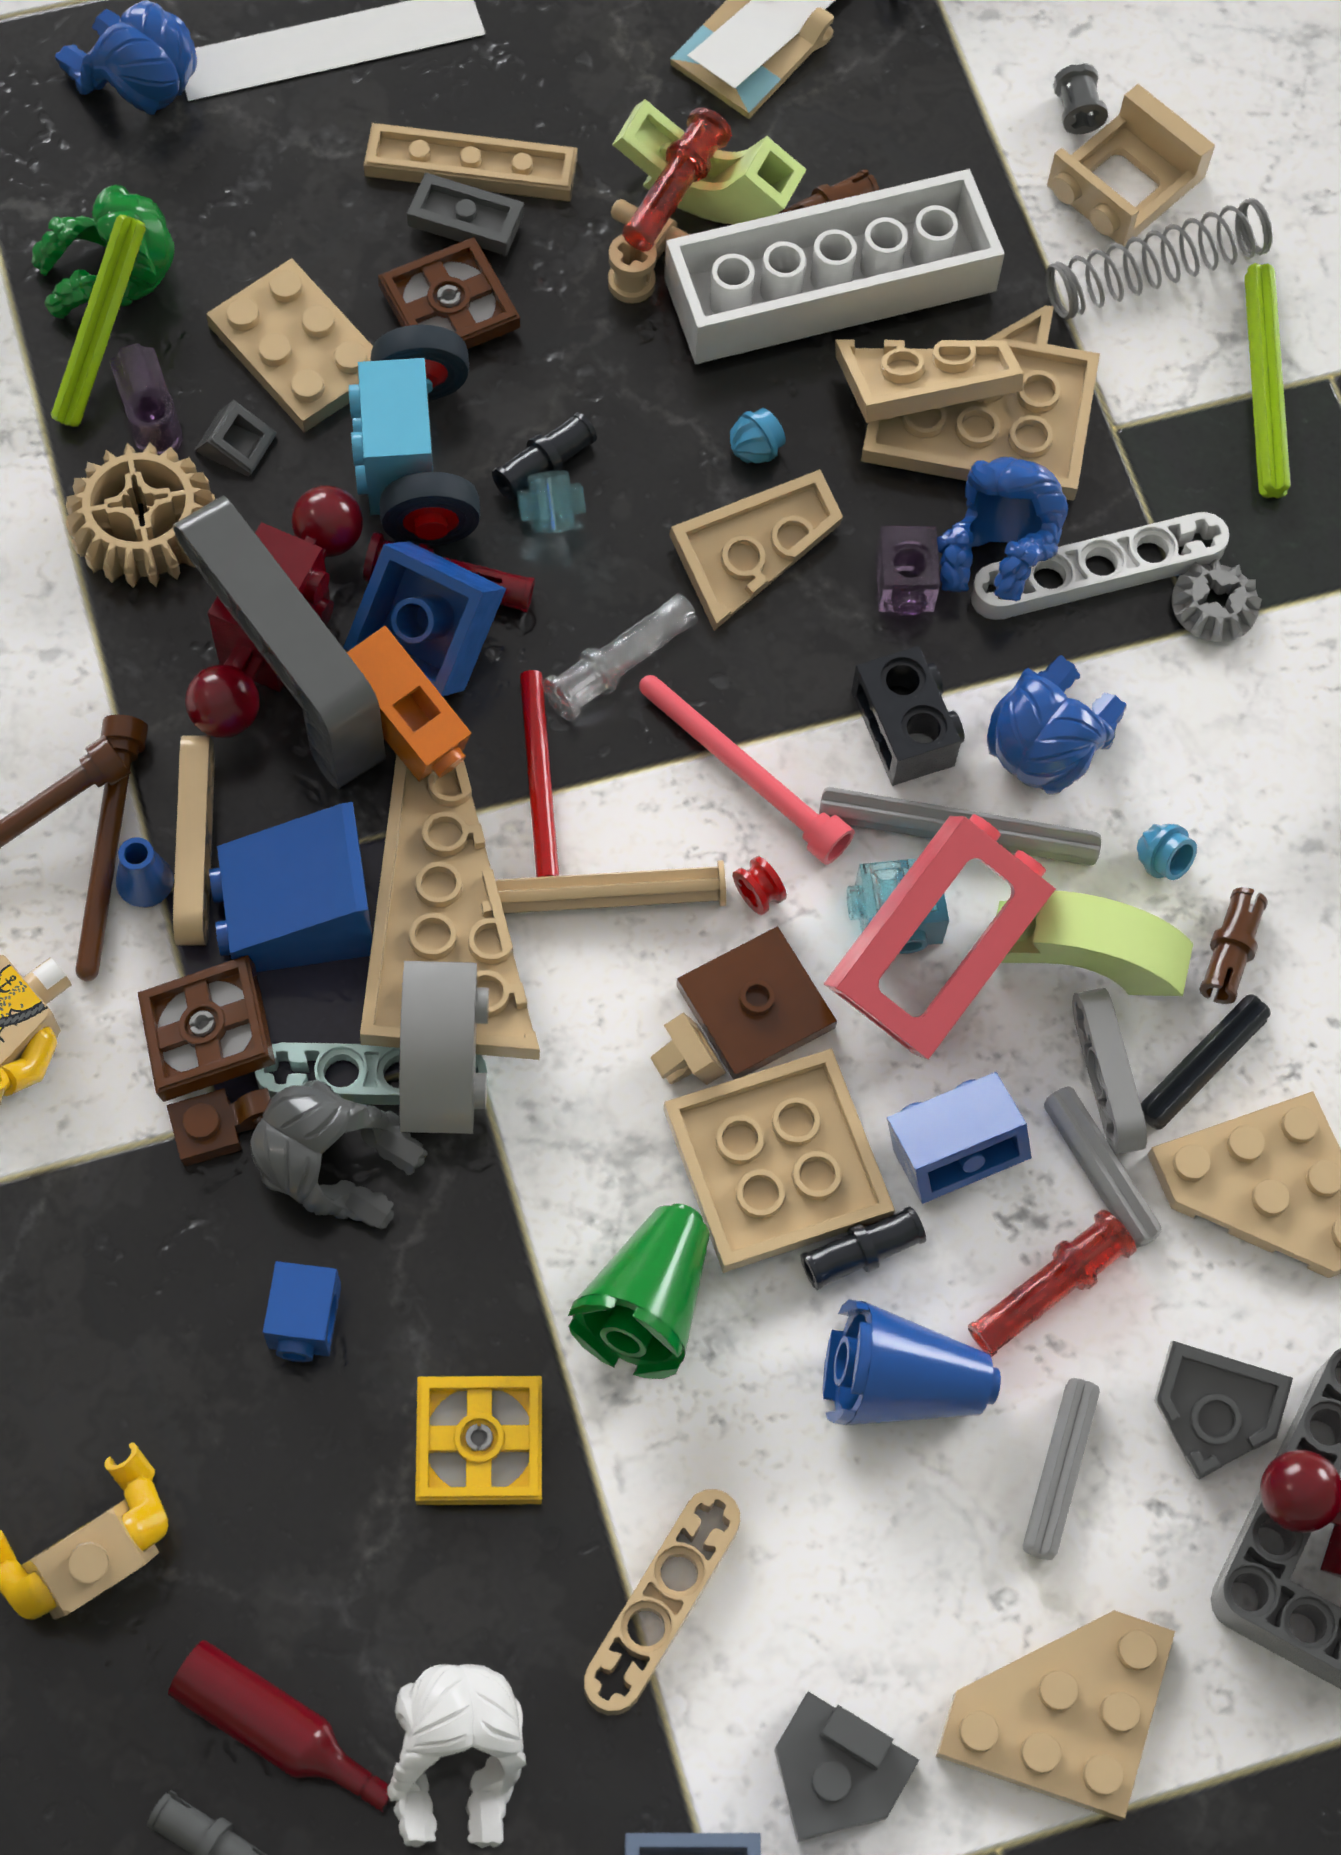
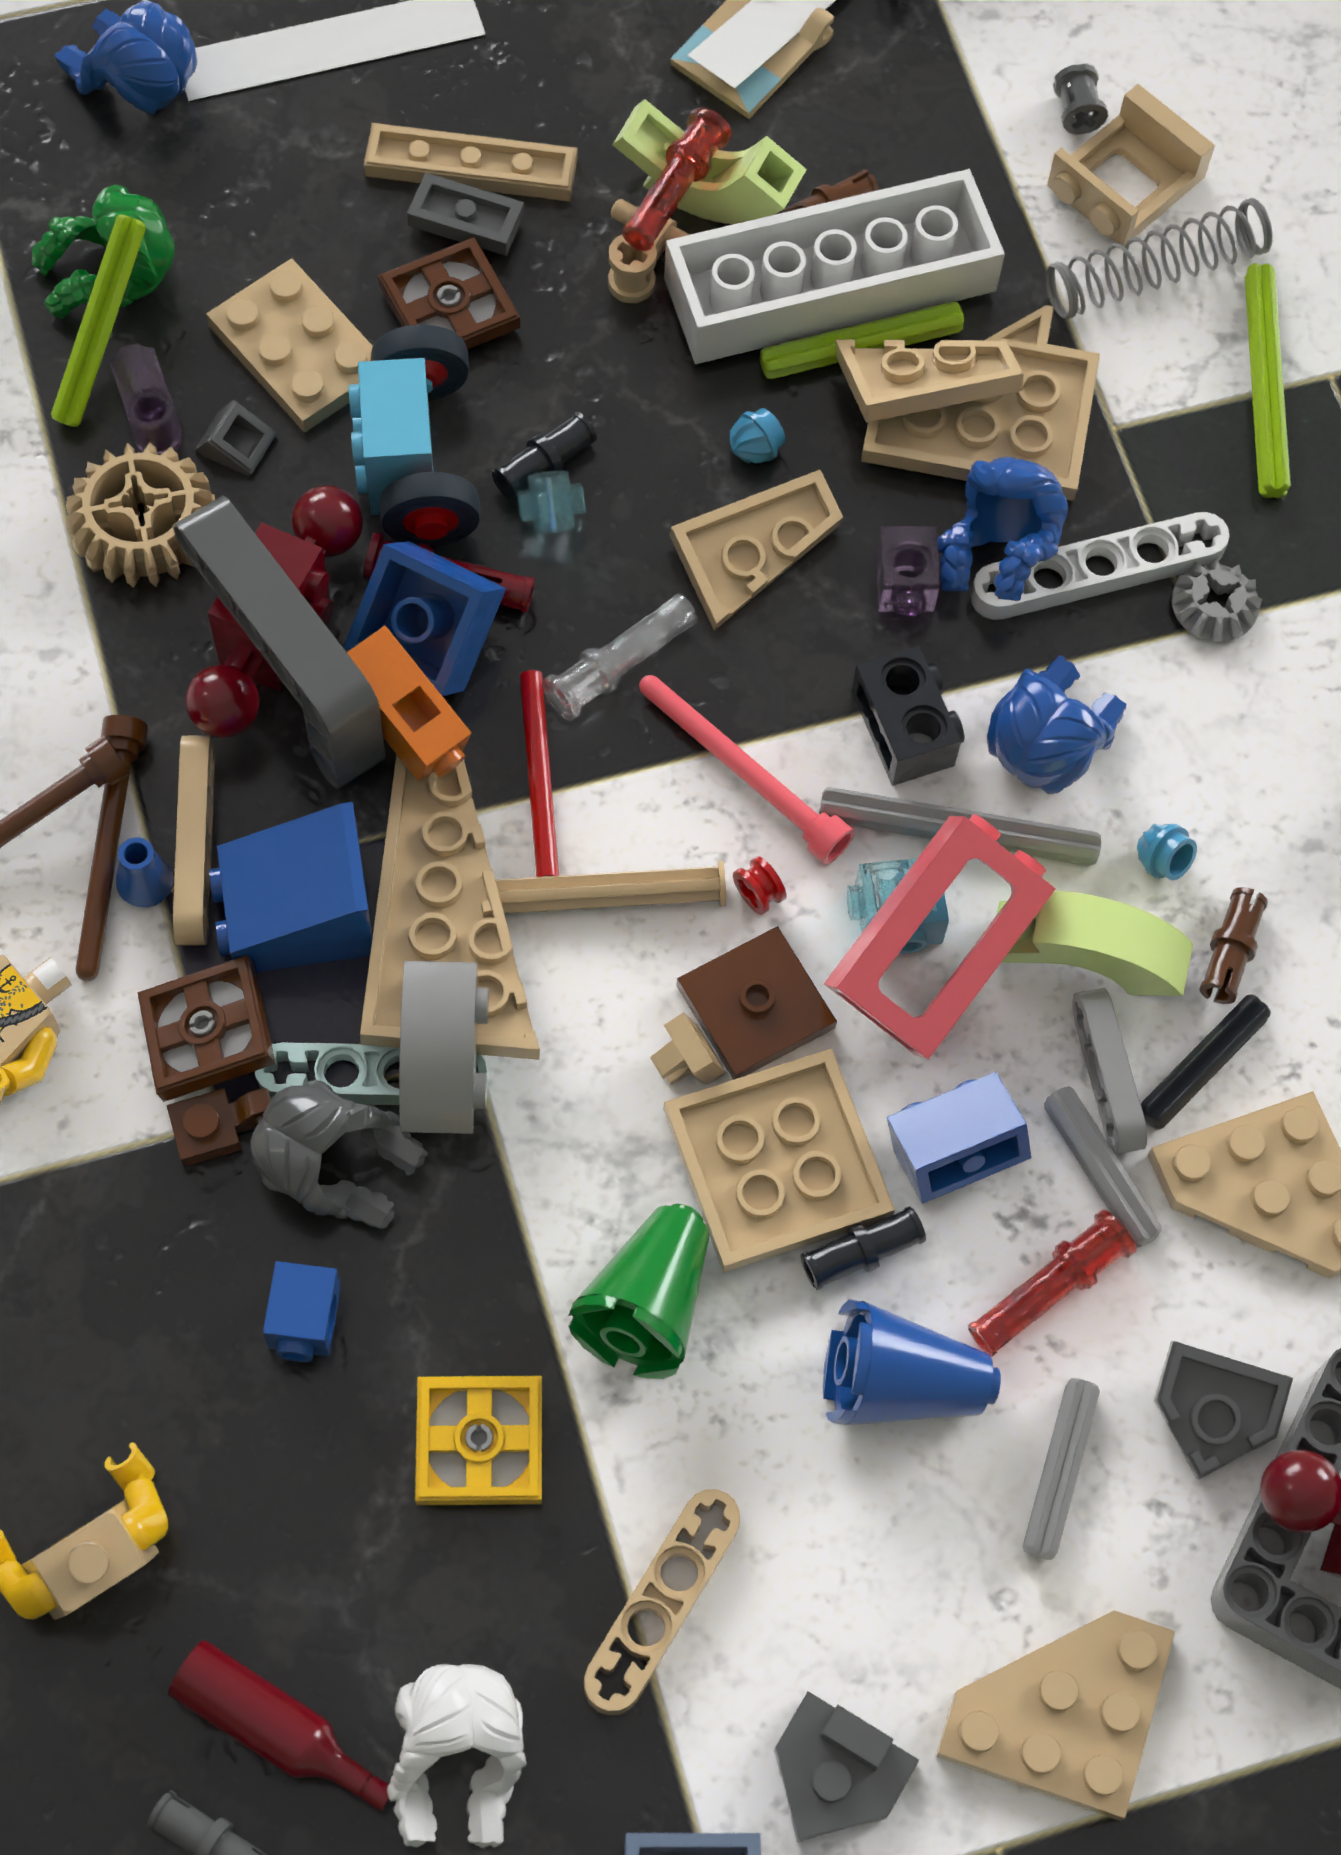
(821, 348): none -> lime axle

